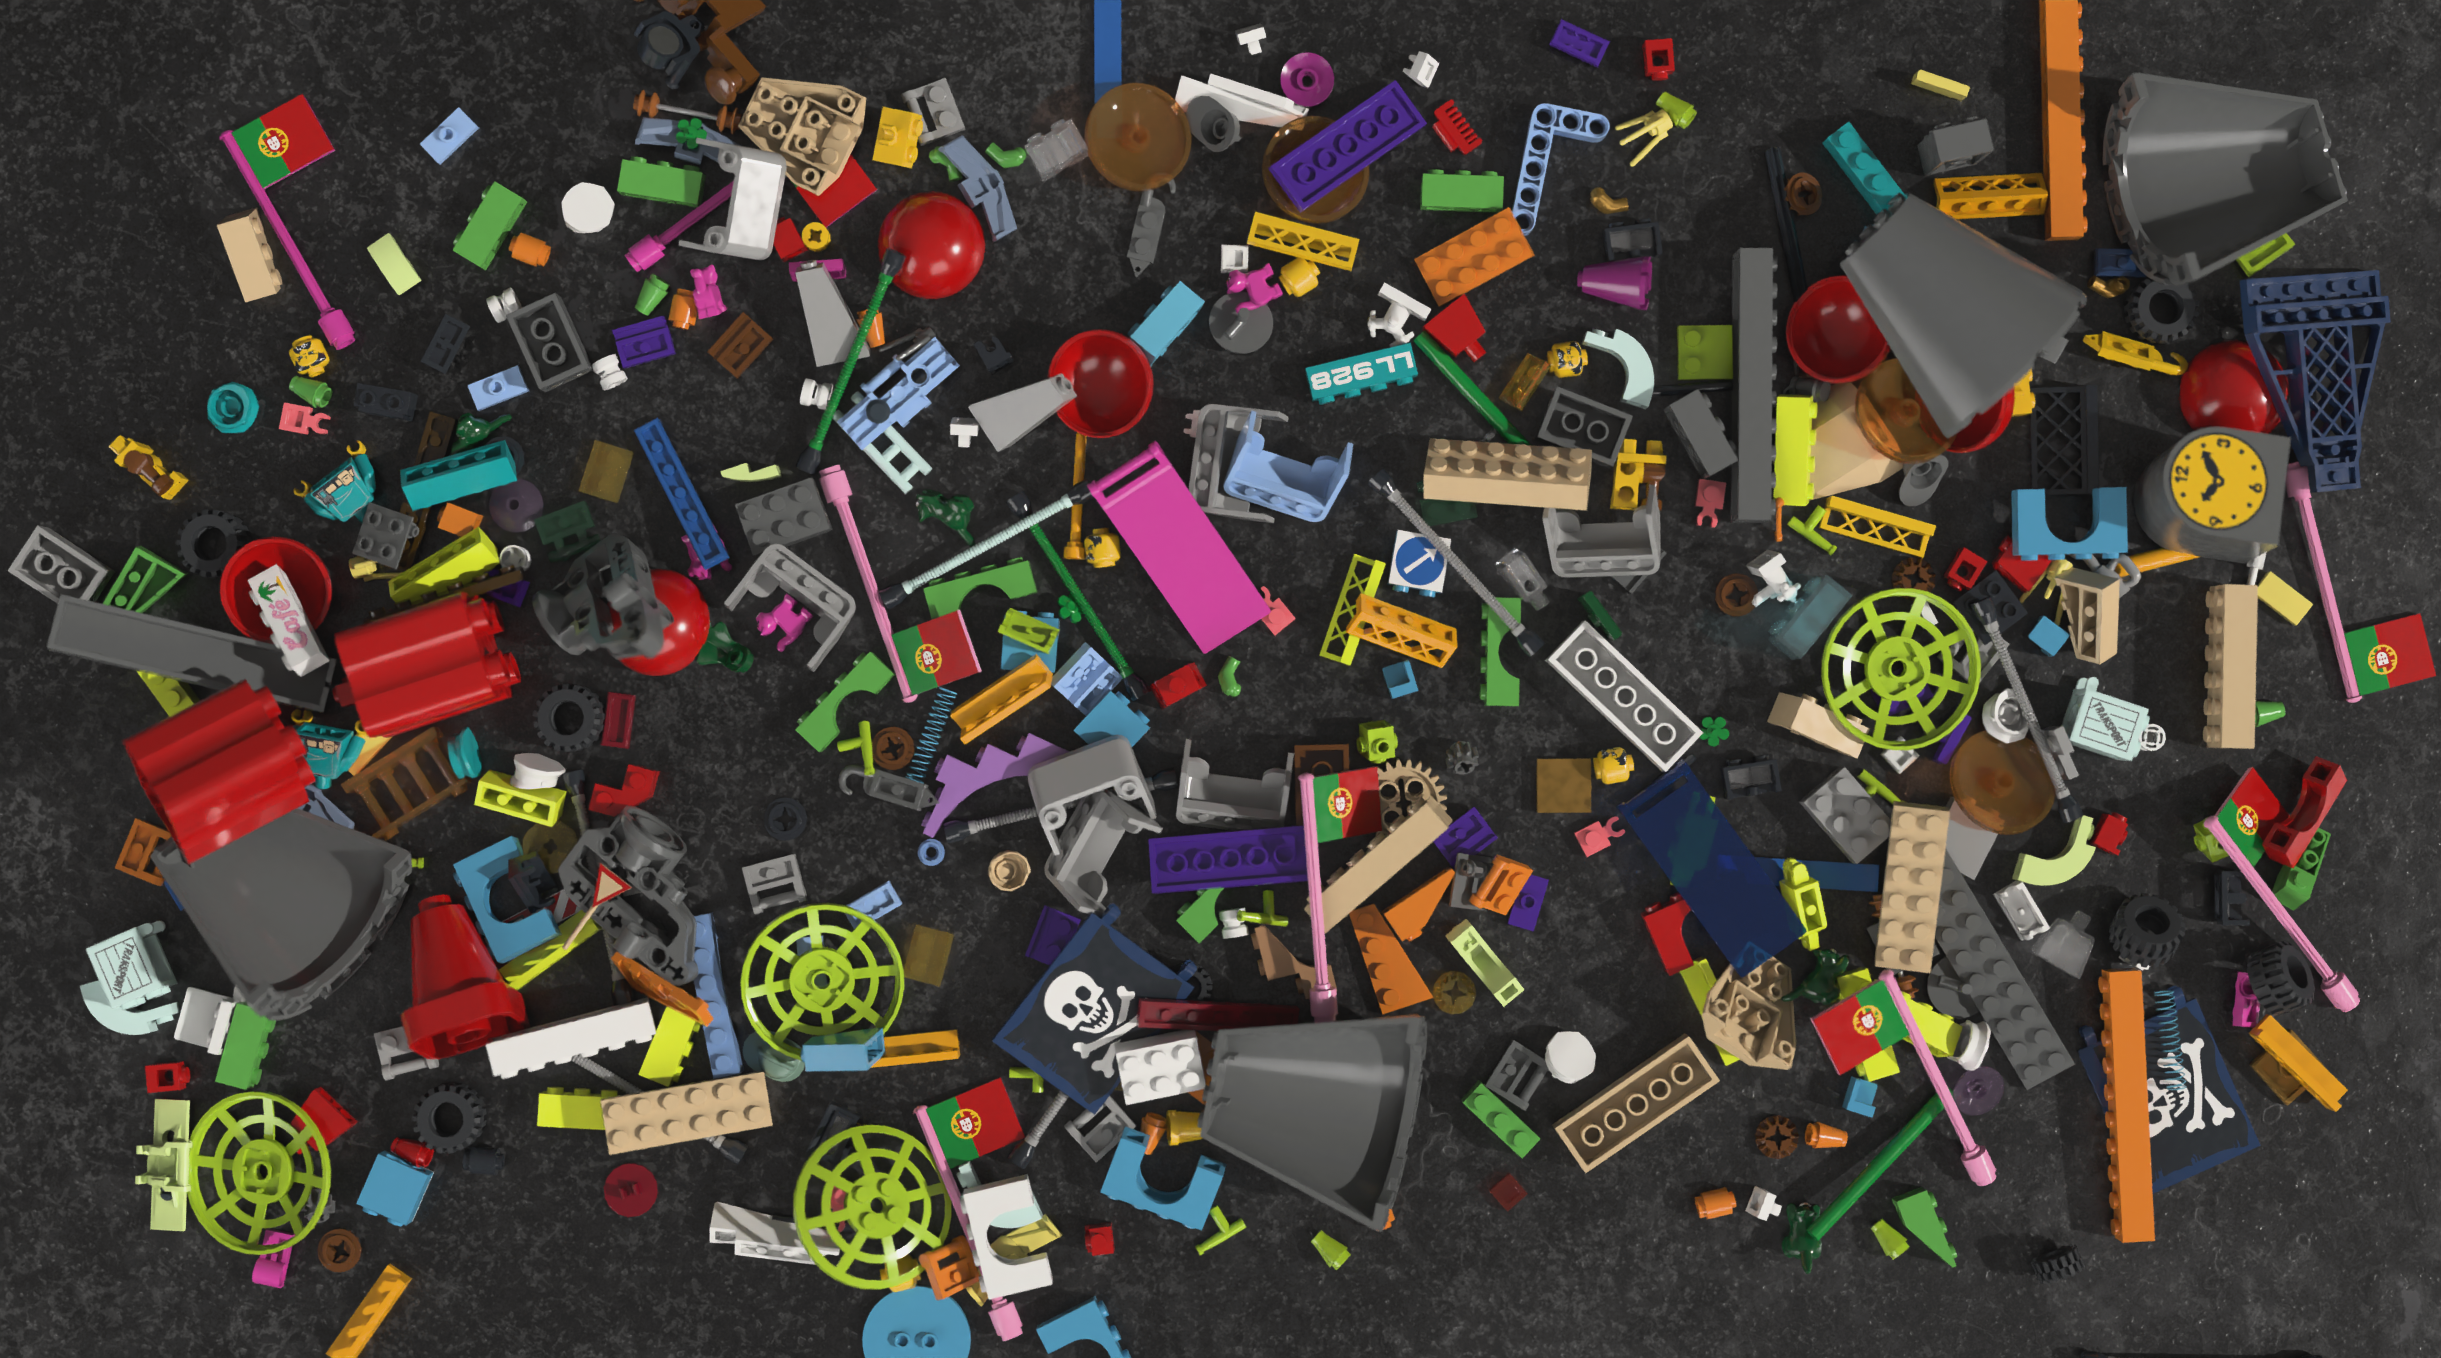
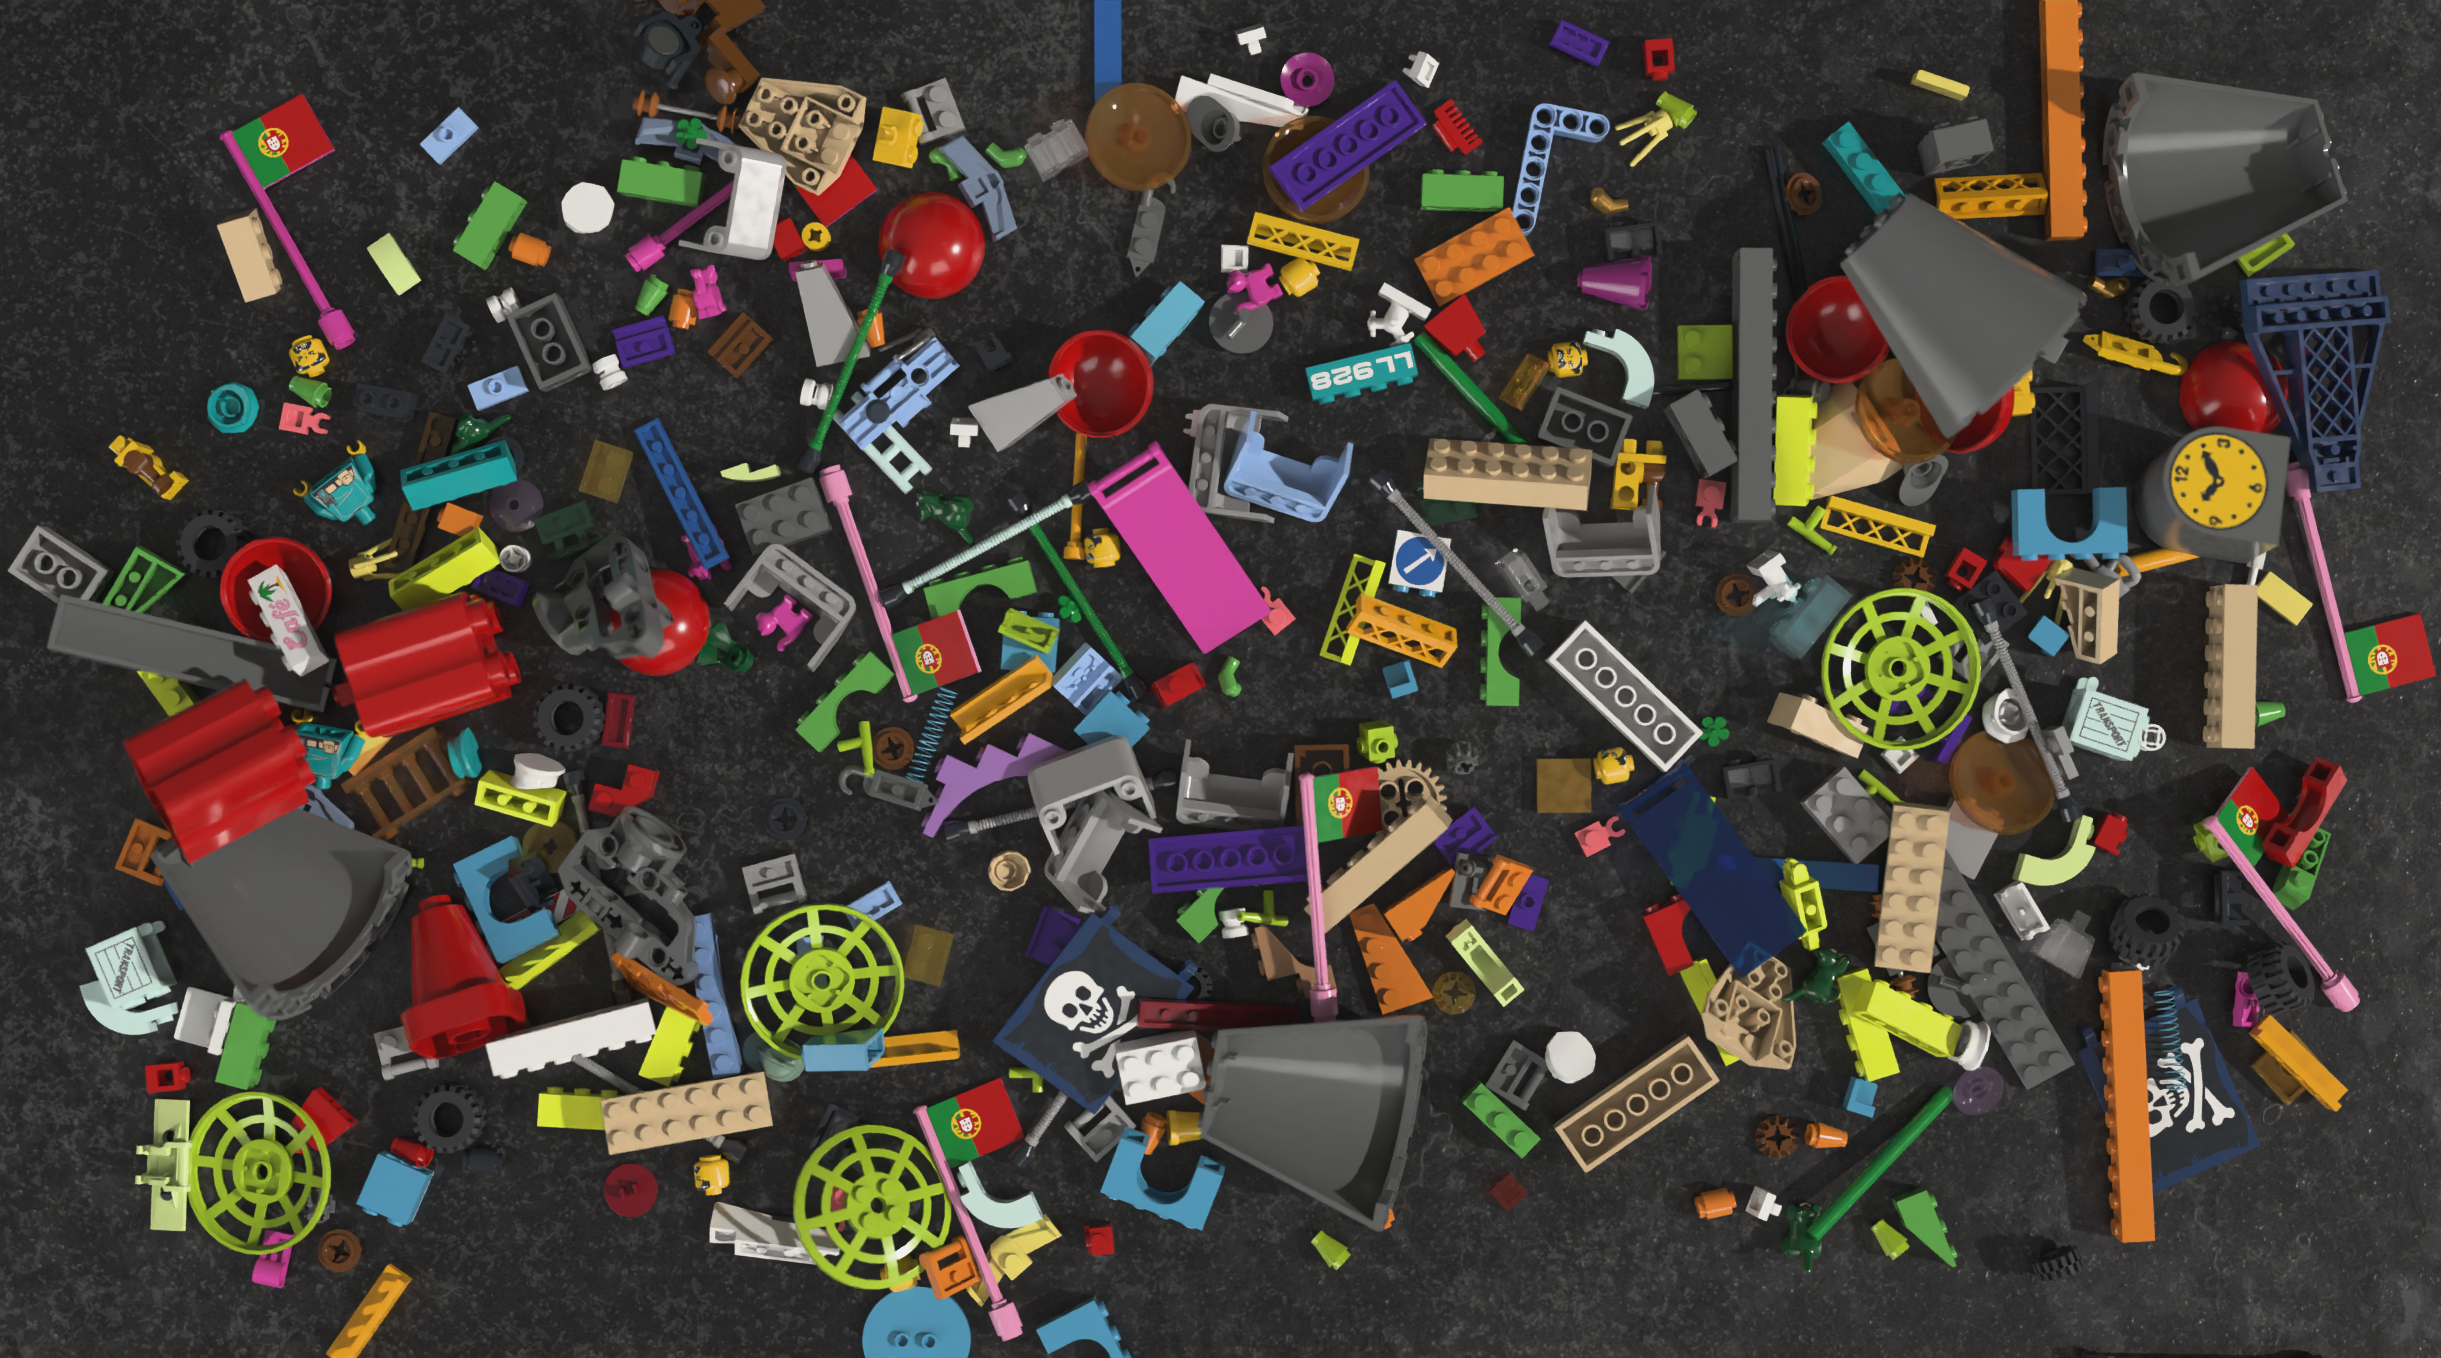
(384, 535): dark grey hinge -> none
(481, 584): dark brown plate -> none
(607, 887): tan piece -> none
(711, 1174): none -> yellow head
(931, 861): medium blue plate -> none
(1001, 1274): white arch -> none
(1226, 1230): lime piece -> none
(1599, 616): dark green plate -> none
(1779, 503): orange hinge -> none
(1874, 1021): flag -> none

